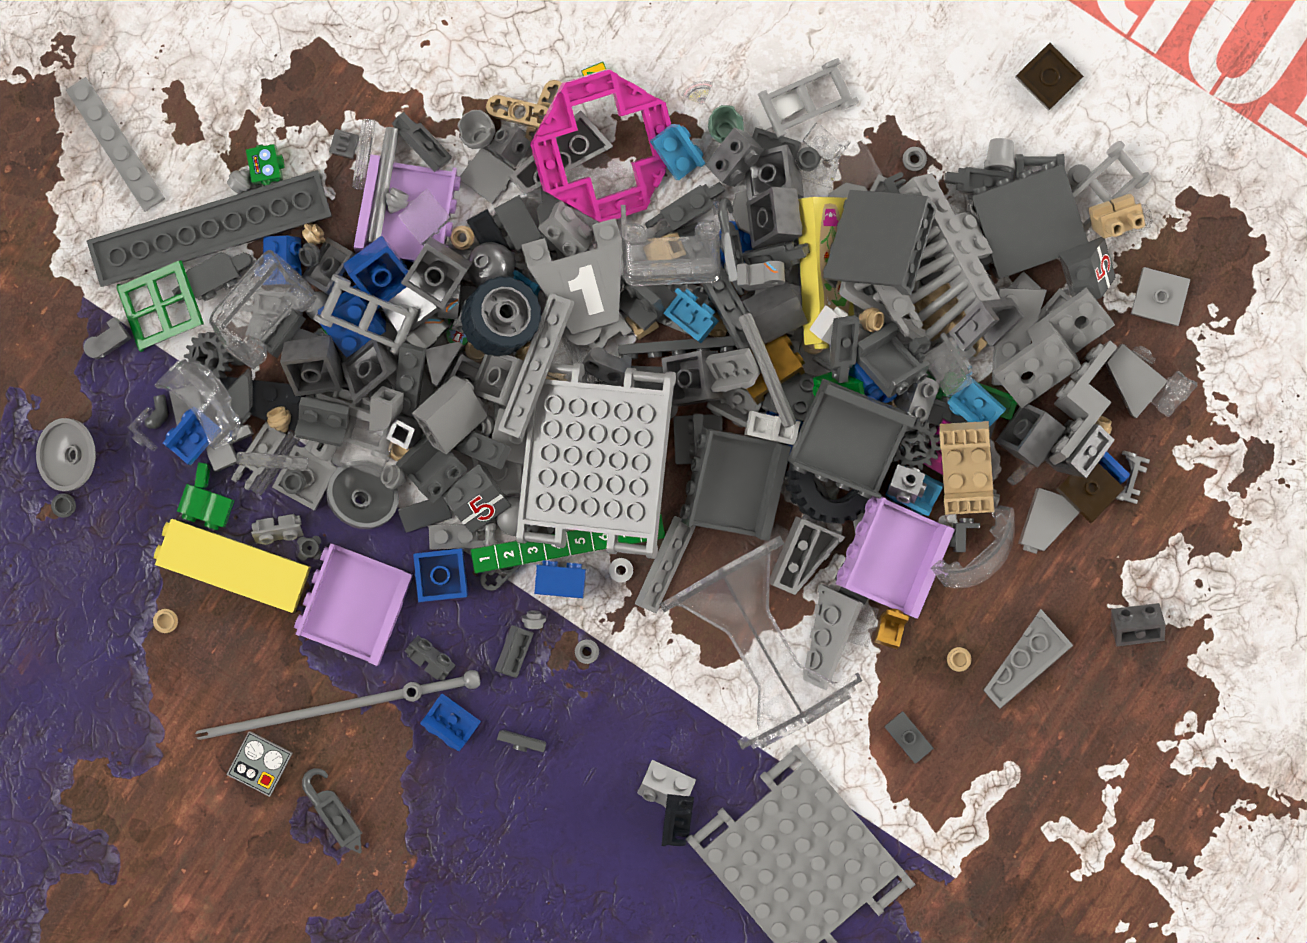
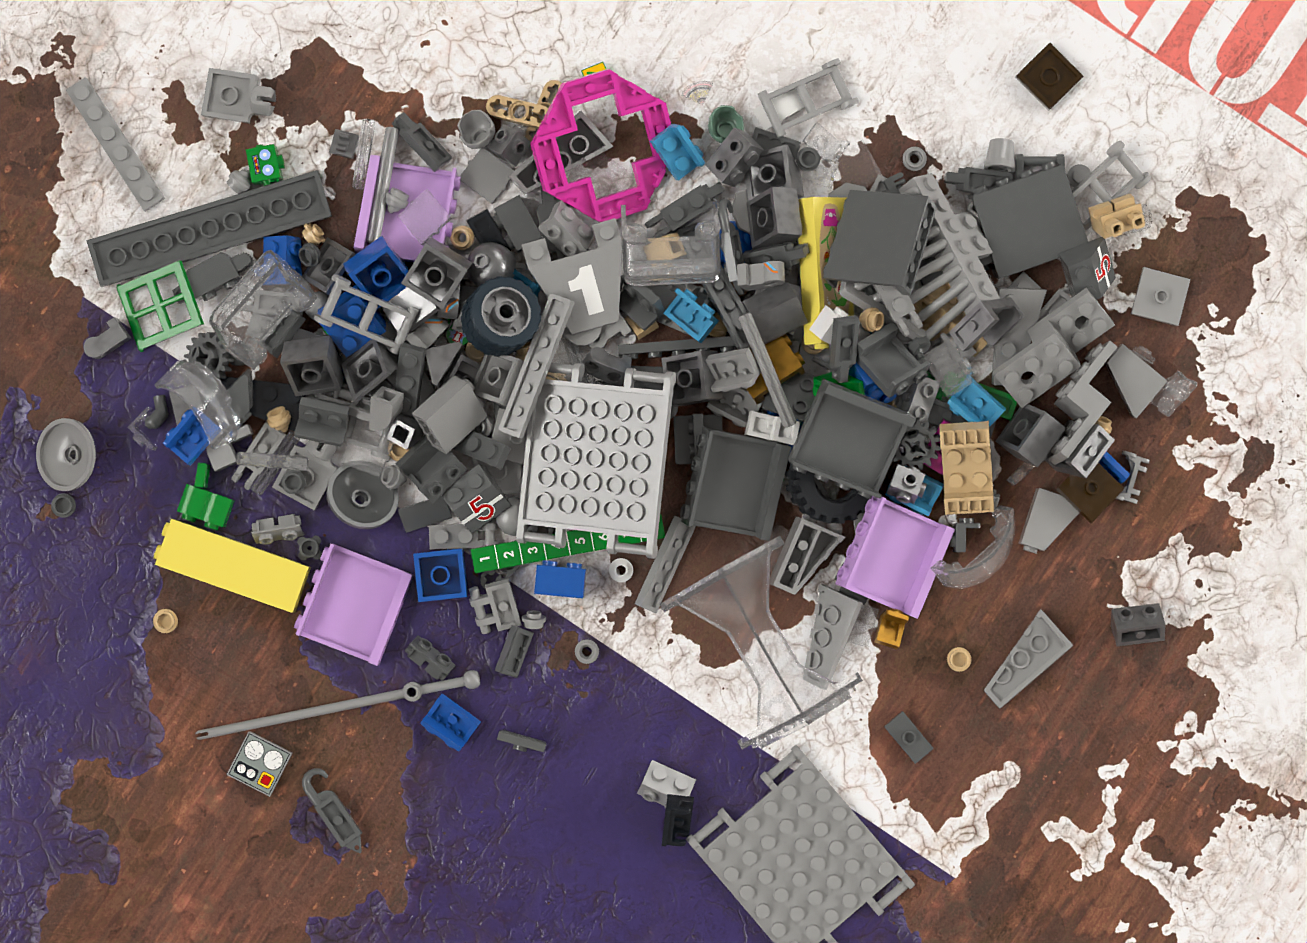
(235, 96): none -> light grey plate
(502, 603): none -> light grey plate

